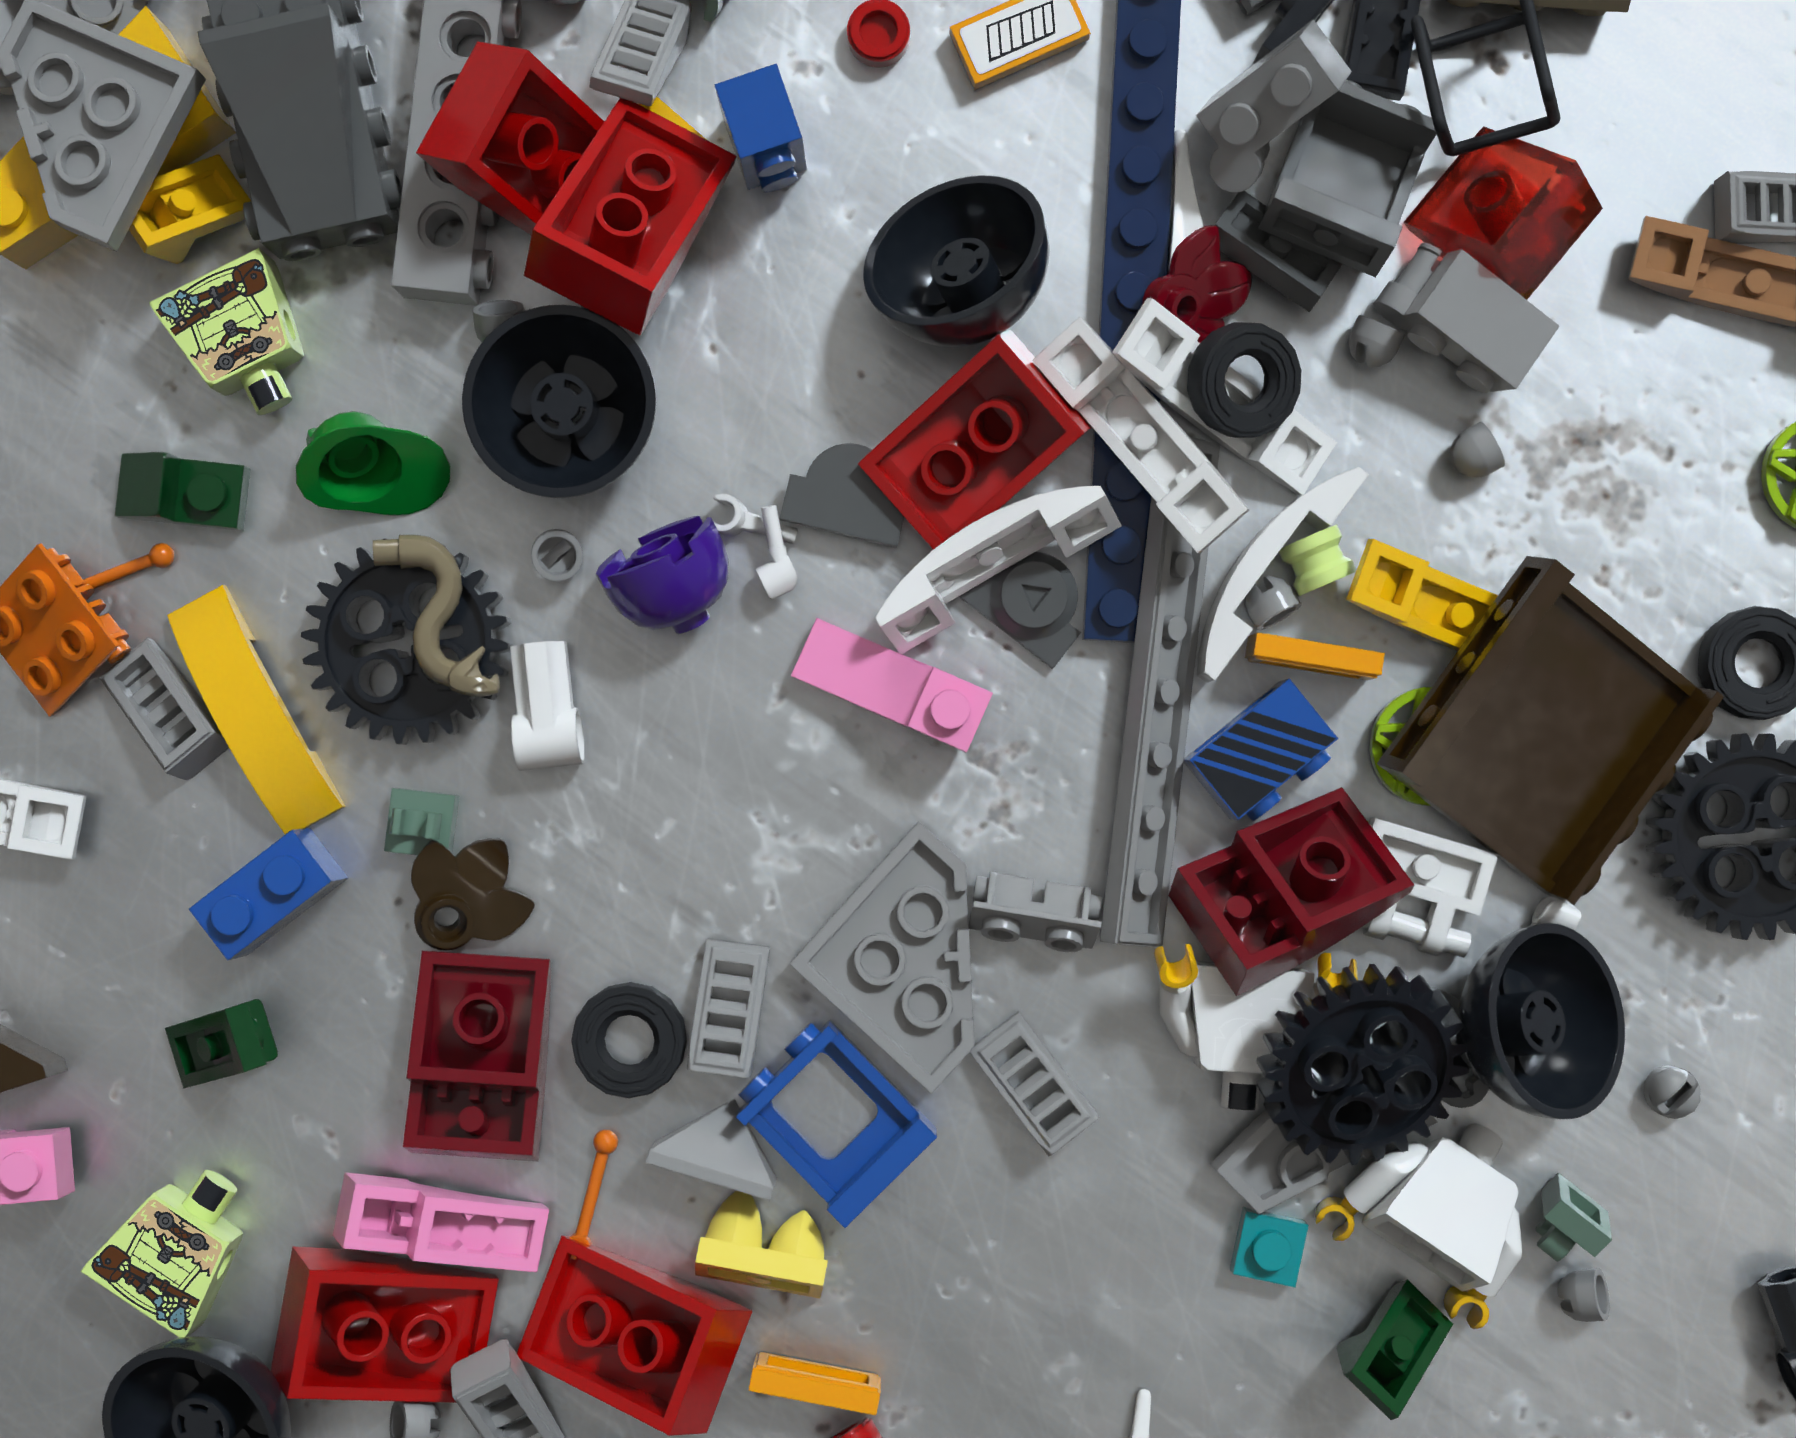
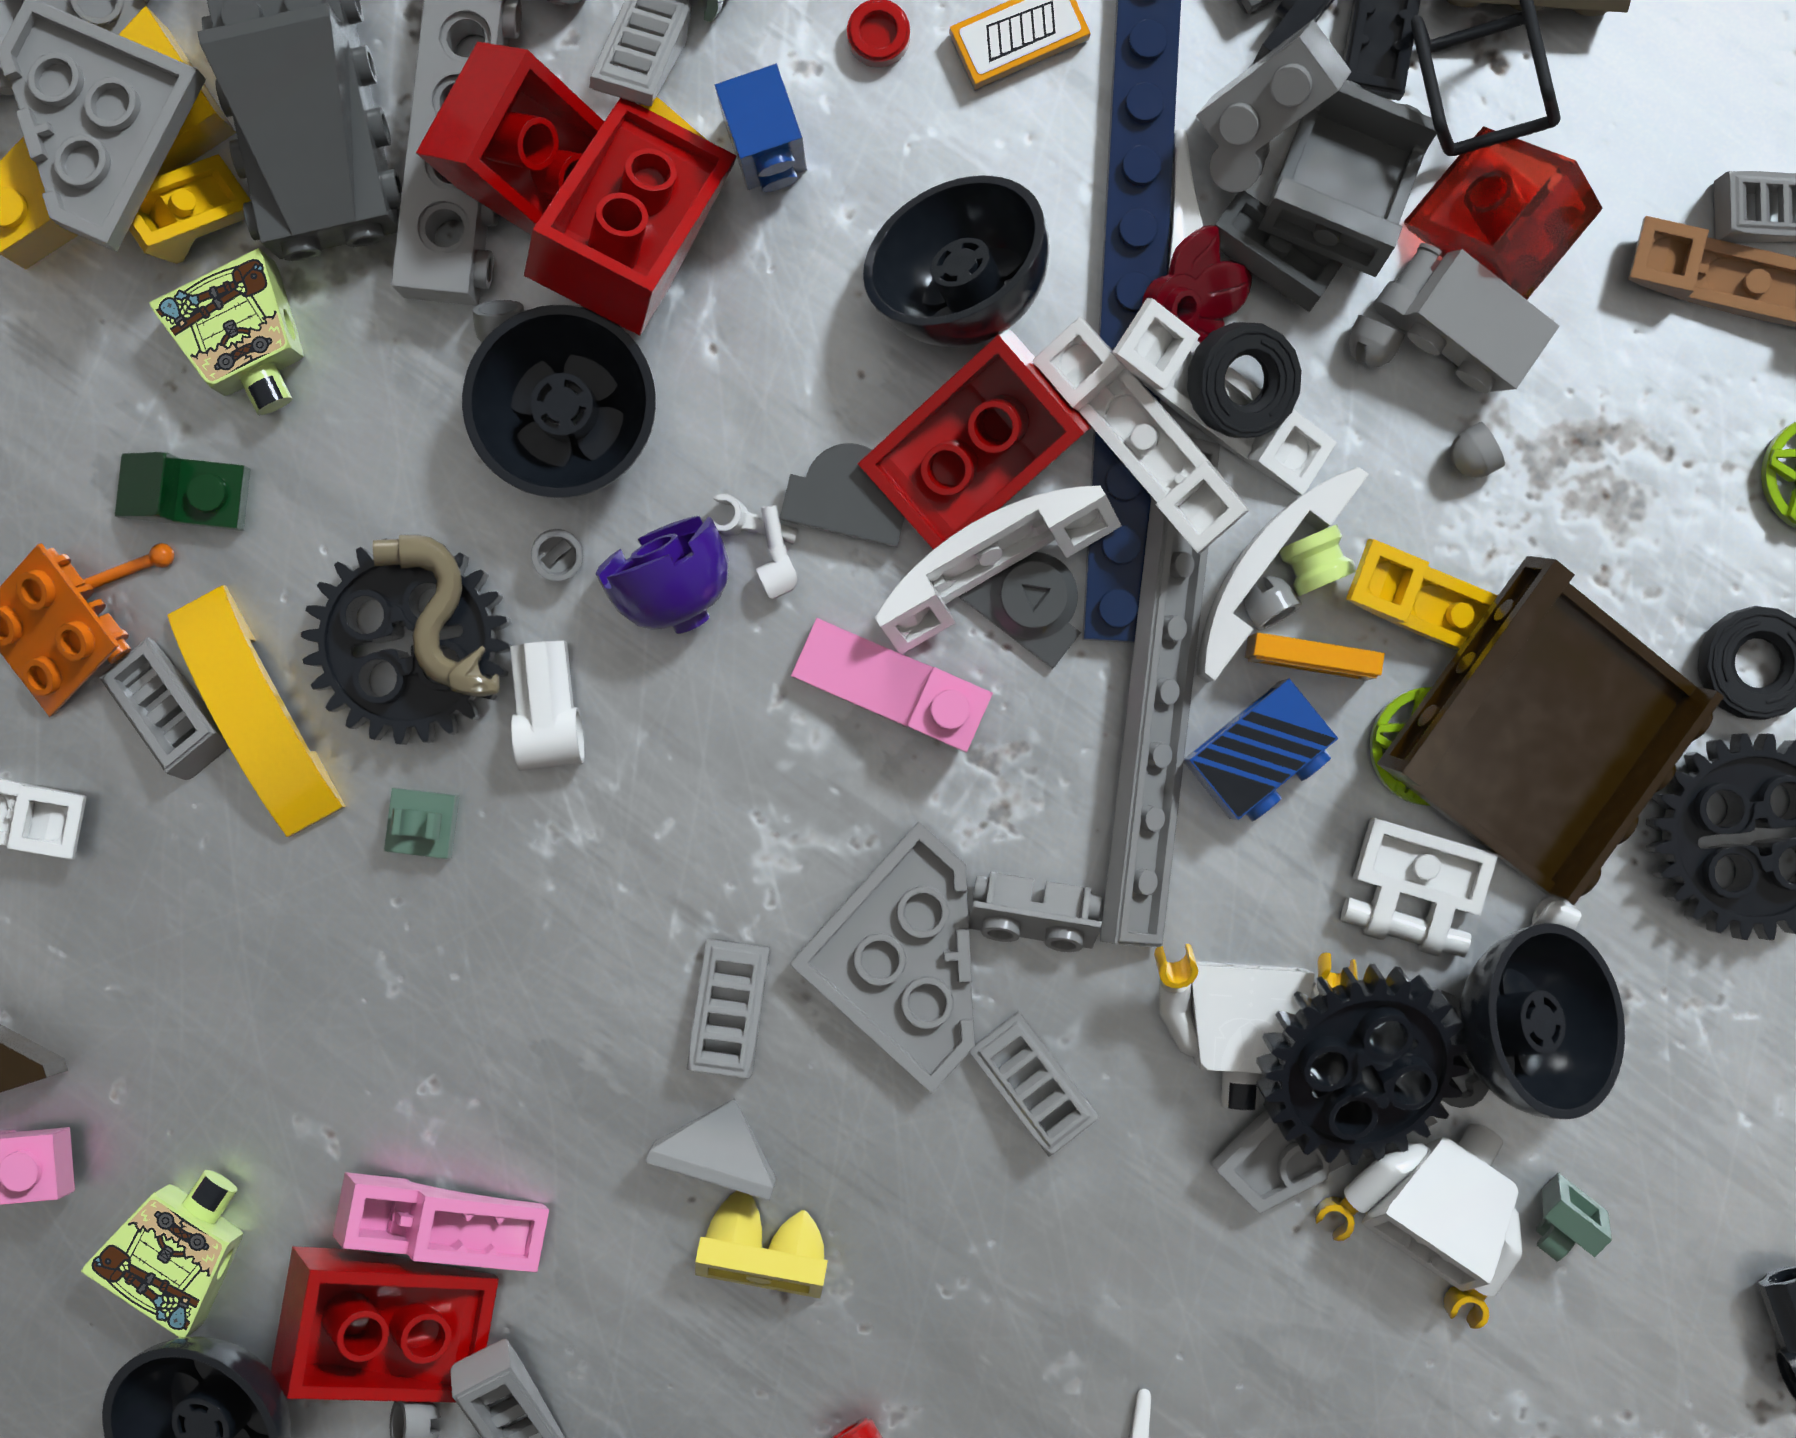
(222, 1043): dark green slope -> none
(268, 893): blue brick -> none
(370, 468): green piece -> none
(471, 886): dark brown plate -> none
(478, 1056): dark red slope -> none
(605, 1143): orange hinge -> none
(621, 1078): black tyre -> none
(634, 1337): red slope -> none
(815, 1383): light orange tile -> none
(869, 1159): blue window -> none
(1269, 1247): teal plate -> none
(1288, 889): dark red slope -> none
(1394, 1348): dark green slope -> none
(1585, 1295): light grey hinge -> none
(1665, 1083): light grey hinge -> none

